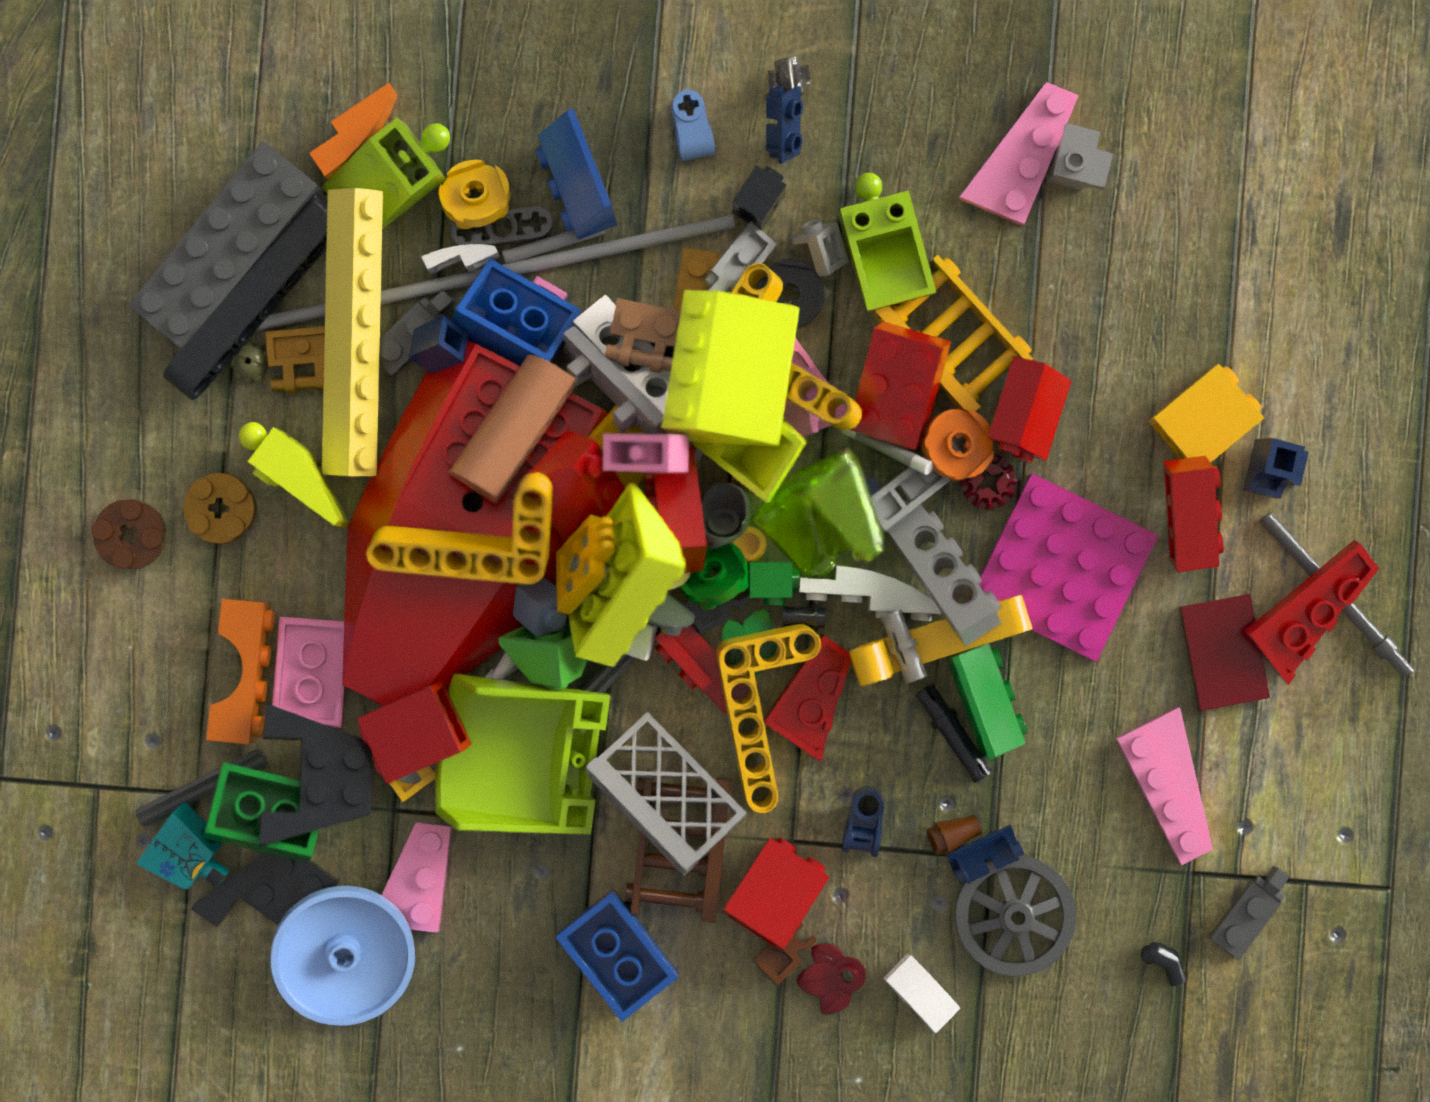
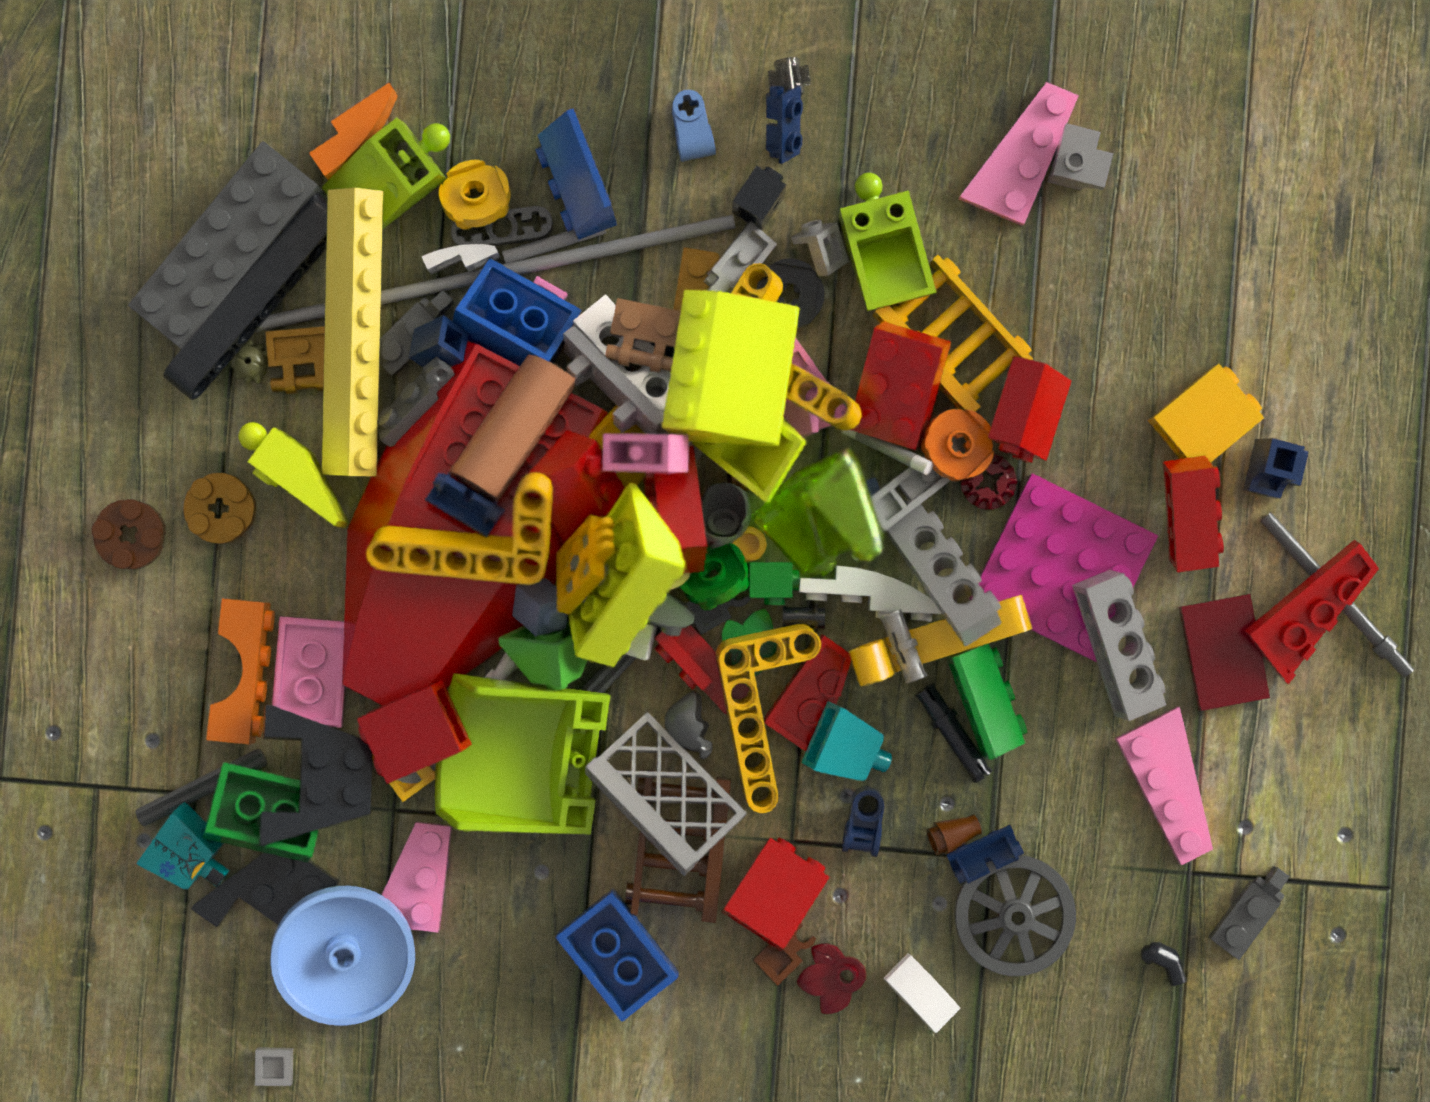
(273, 1066): none -> light grey plate
(413, 401): none -> dark grey hinge
(464, 504): none -> dark blue hinge
(686, 725): none -> dark grey hair
(845, 746): none -> teal torso
(1115, 666): none -> light grey brick

